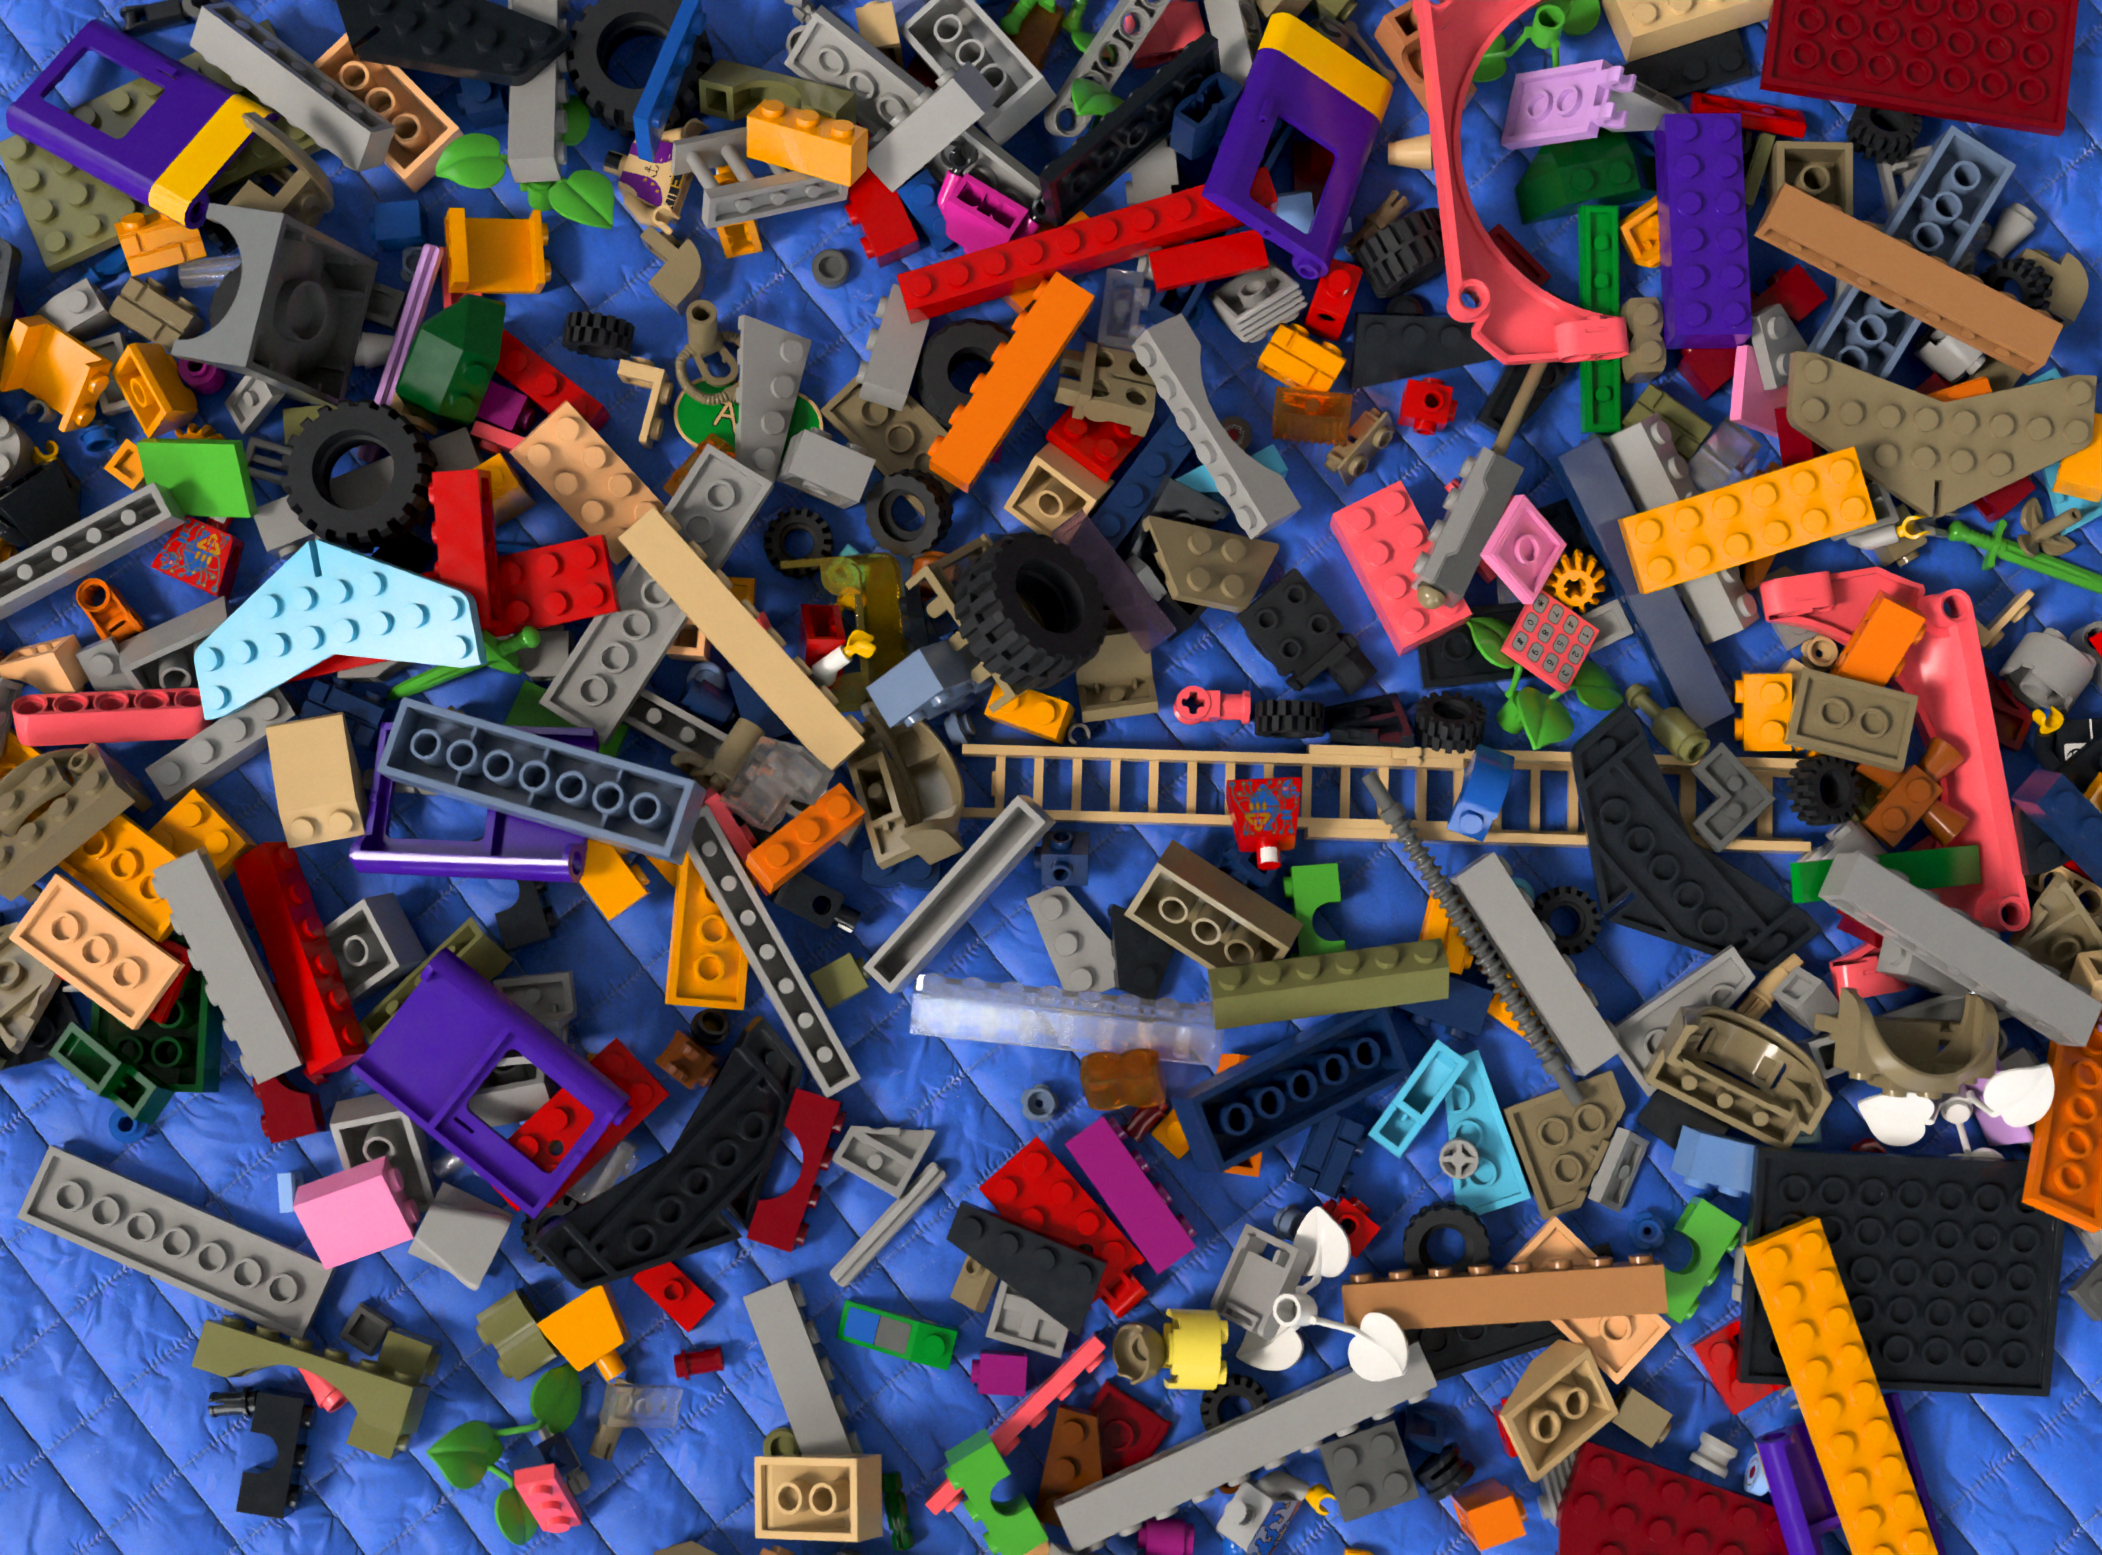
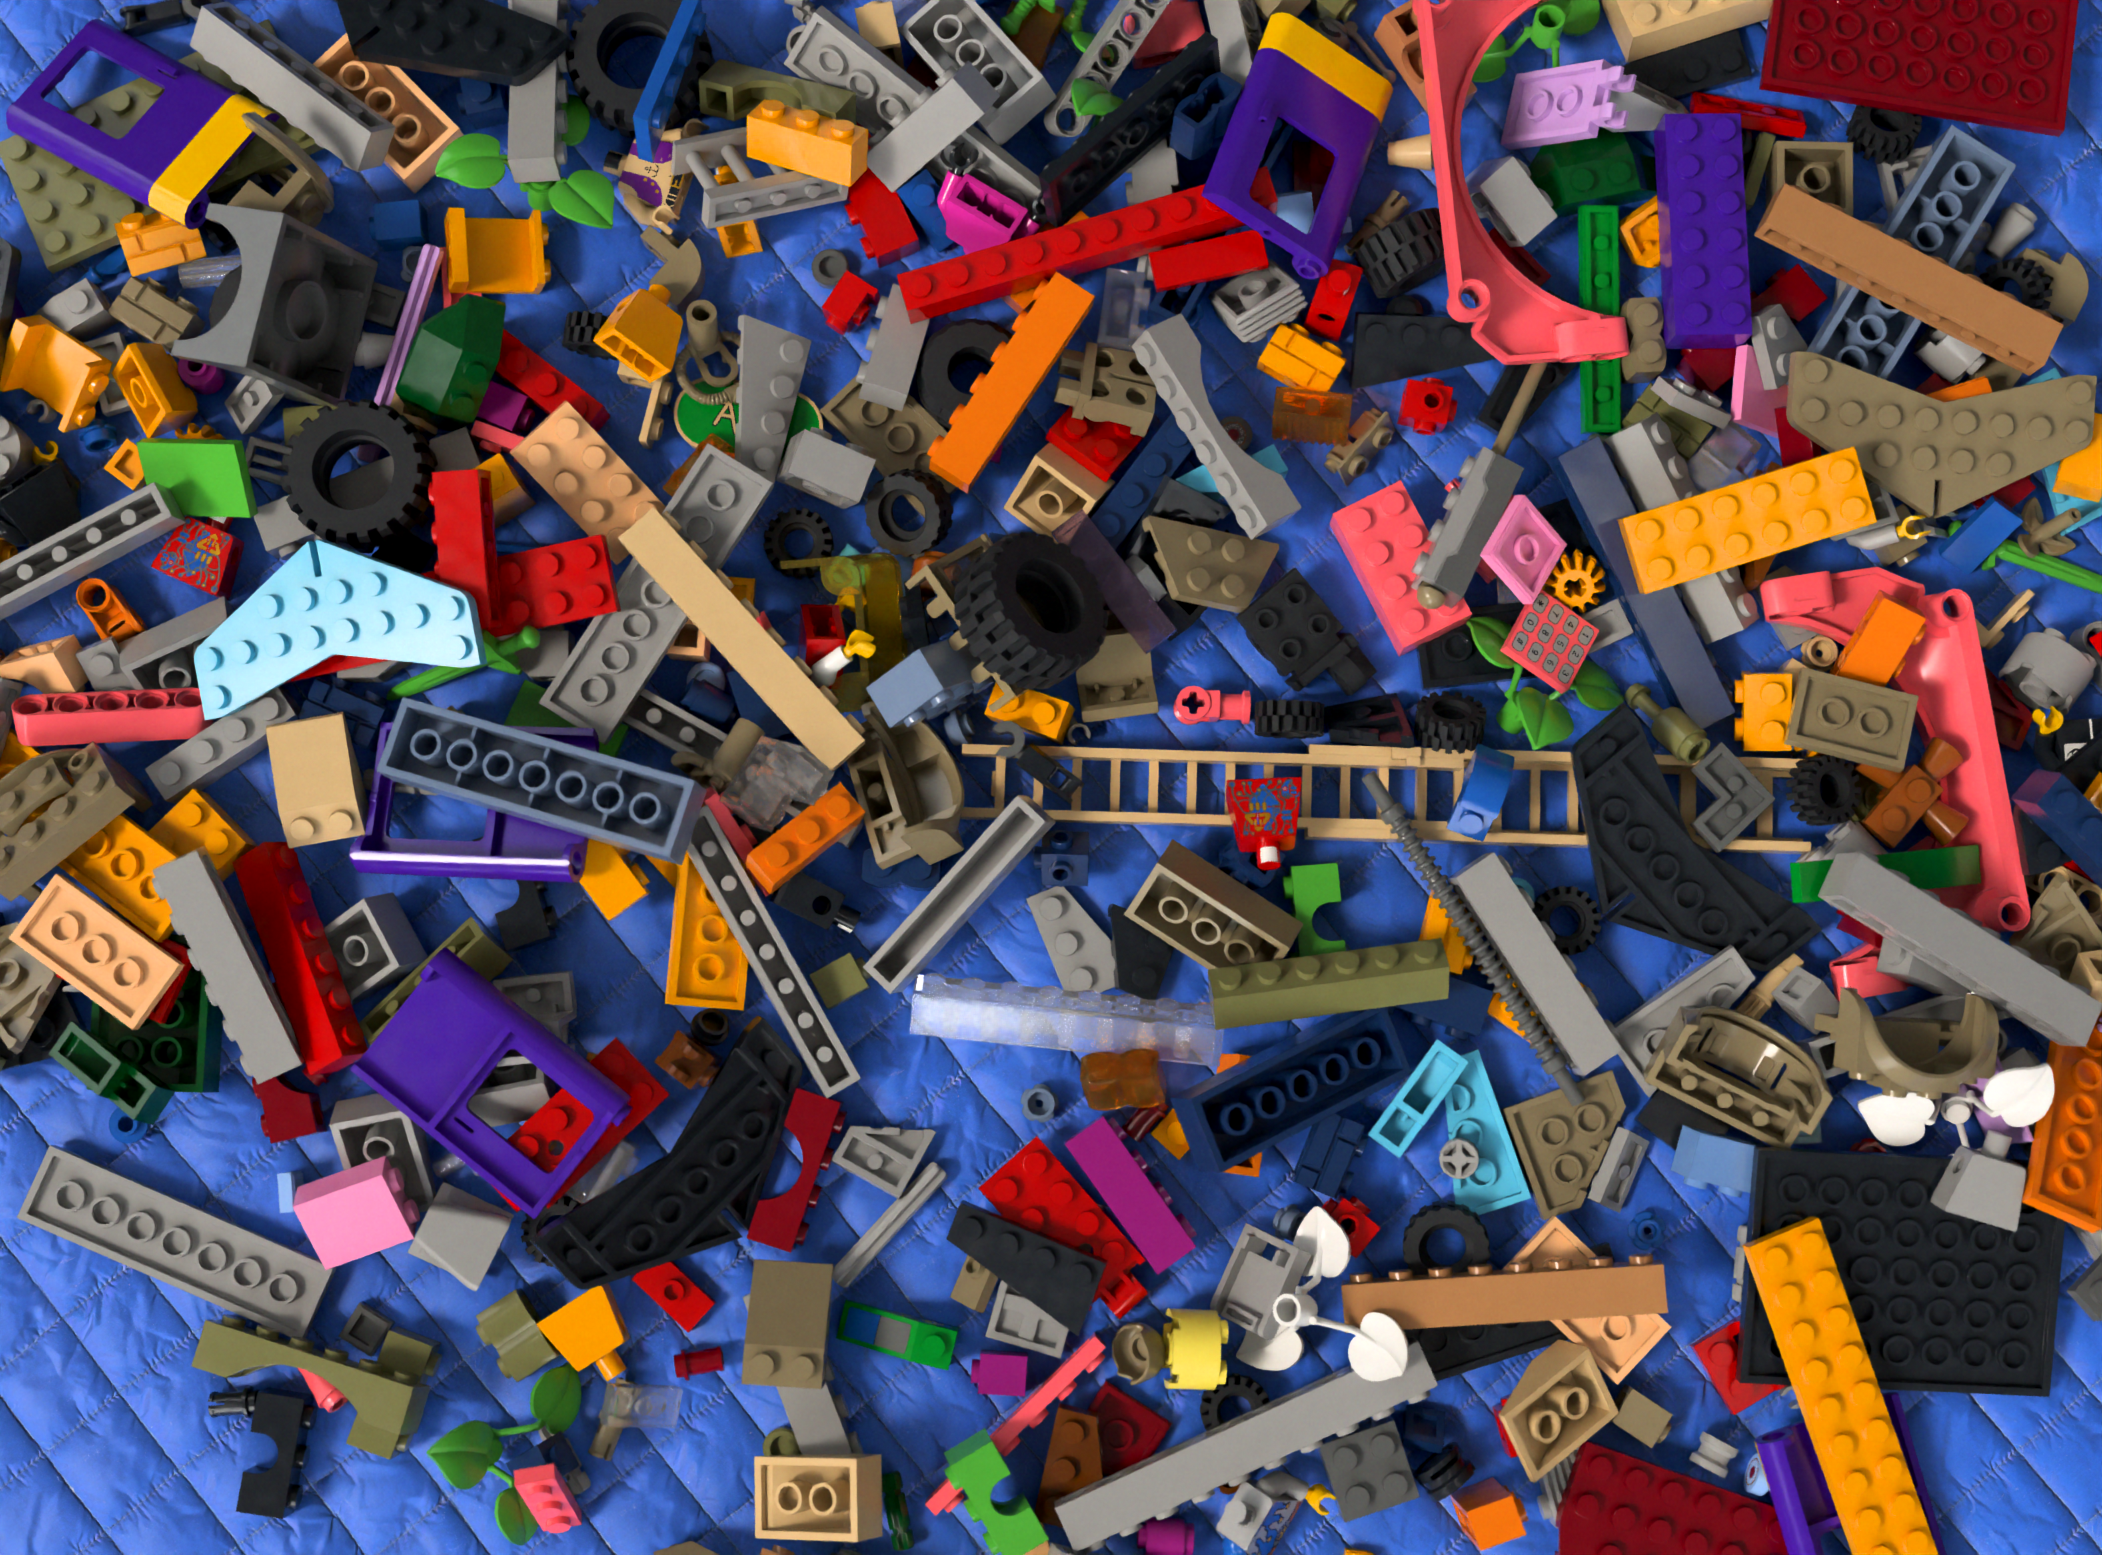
(643, 332): none -> light orange torso
(788, 1324): none -> dark tan slope
(849, 303): none -> red brick
(1036, 761): none -> black piece
(1510, 199): none -> light grey brick
(1691, 400): none -> light grey wing
(1710, 1236): bright green arch -> none
(1980, 535): none -> blue tile
(1983, 1184): none -> light grey torso

